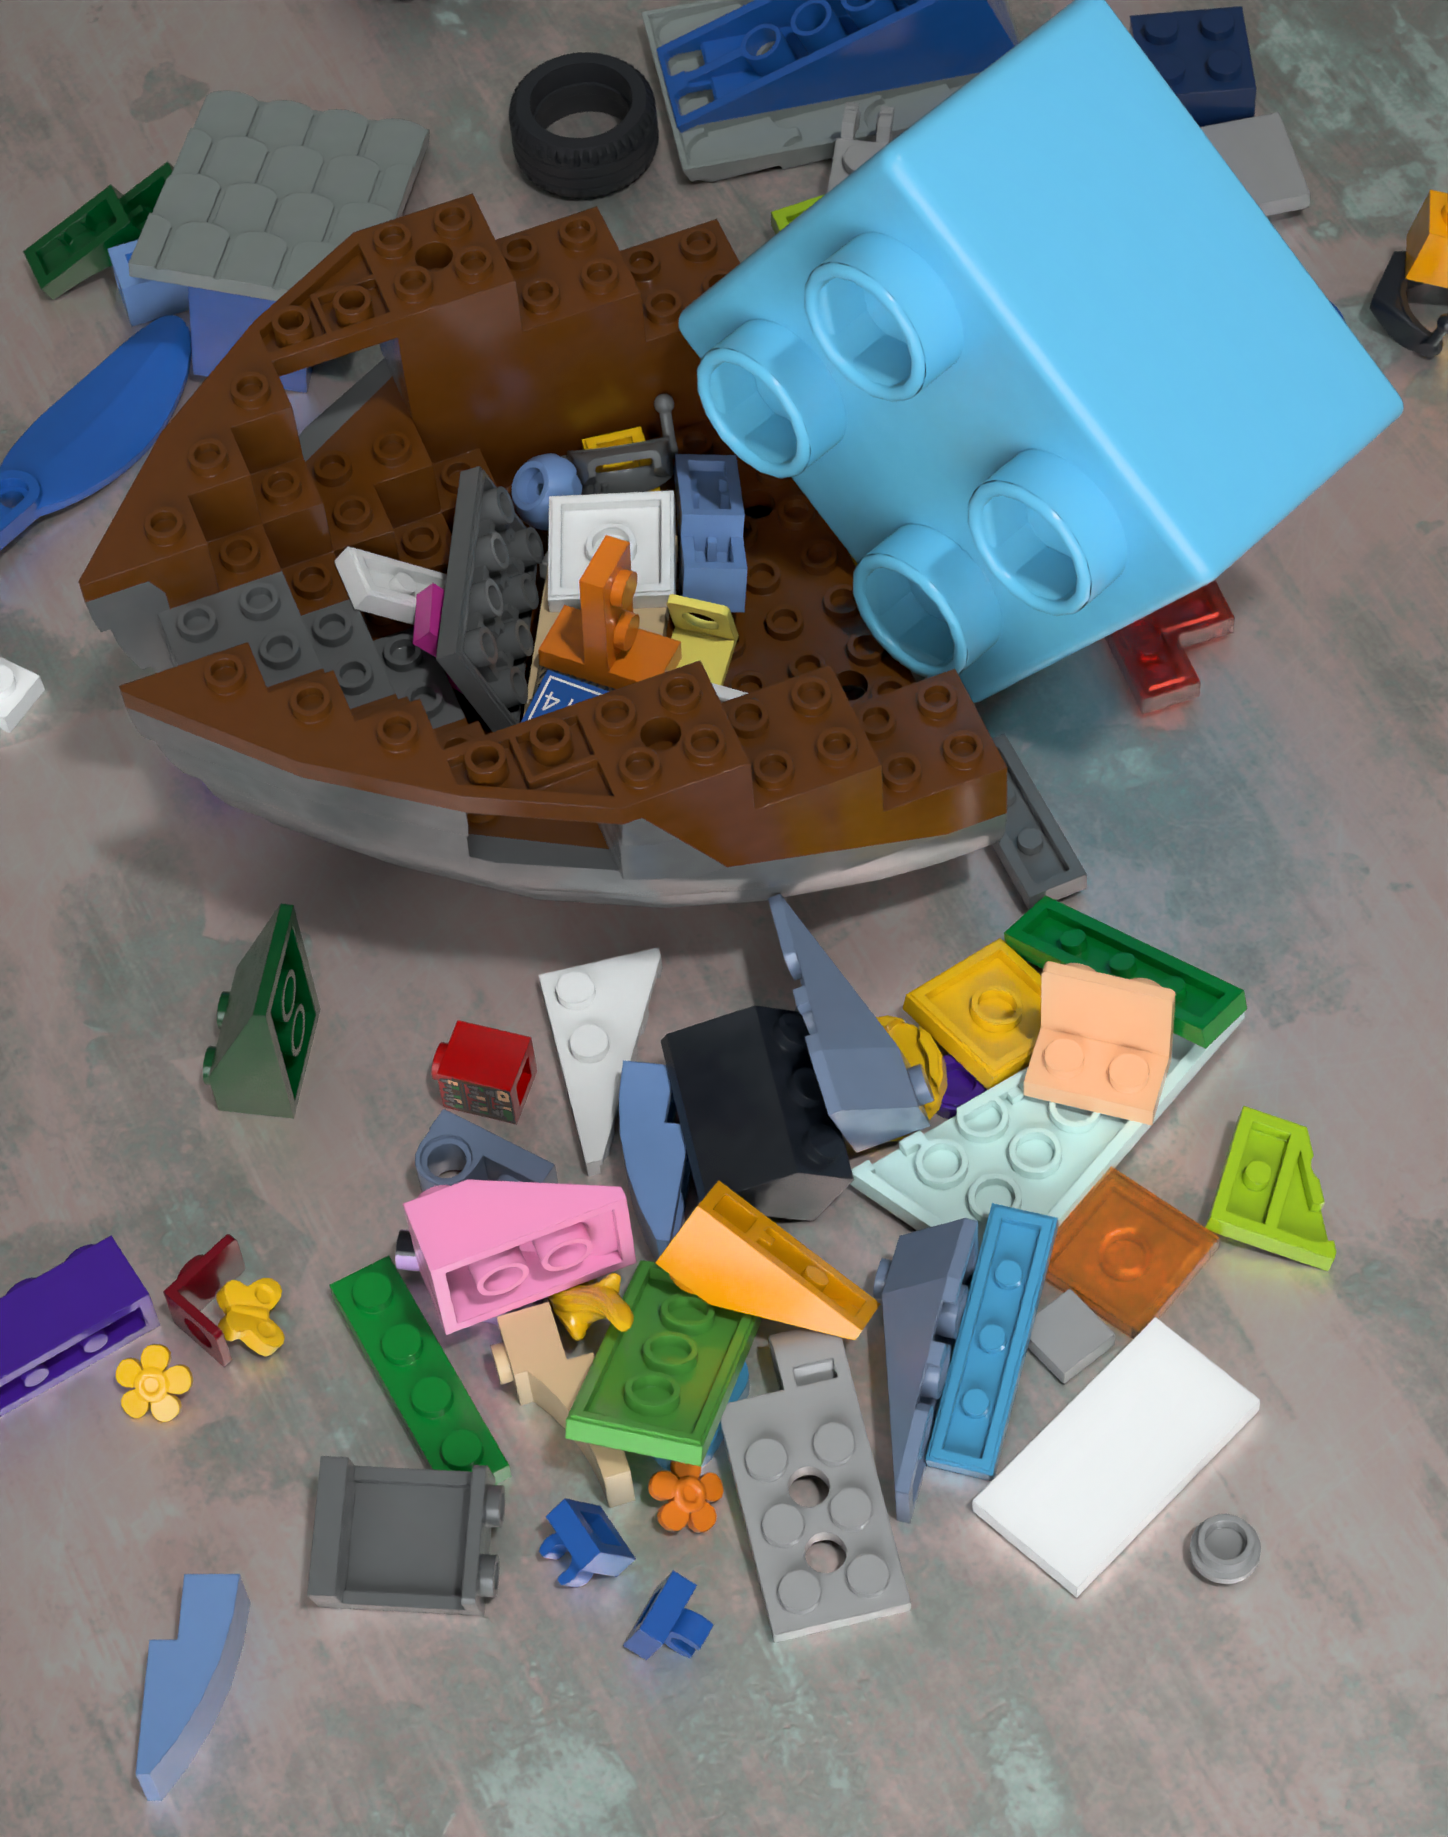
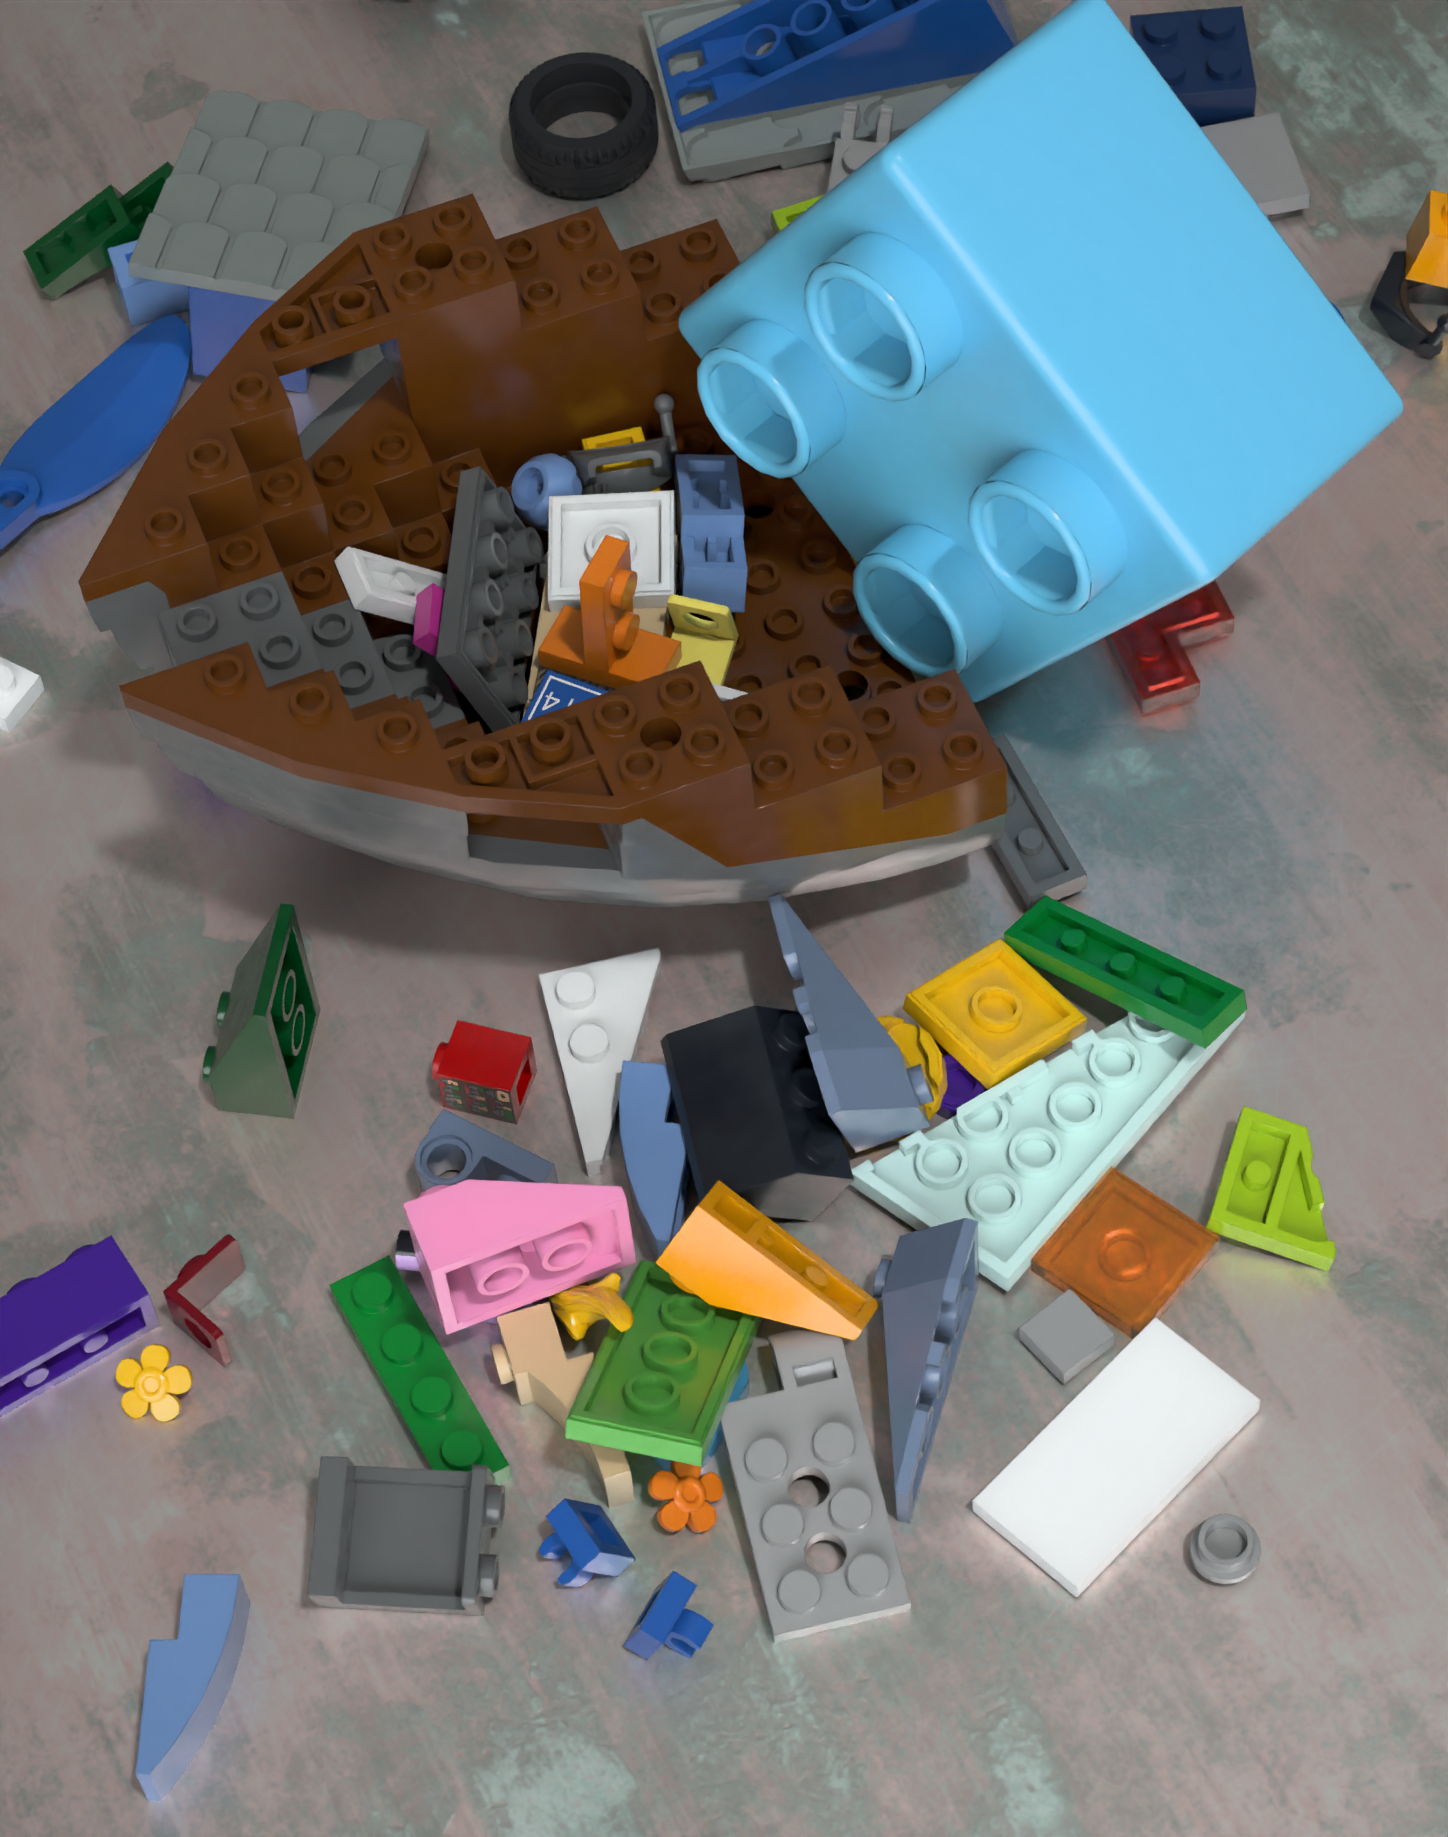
(249, 1316): yellow piece -> none
(992, 1342): dark azure tile -> none
(1102, 1042): light nougat bracket -> none

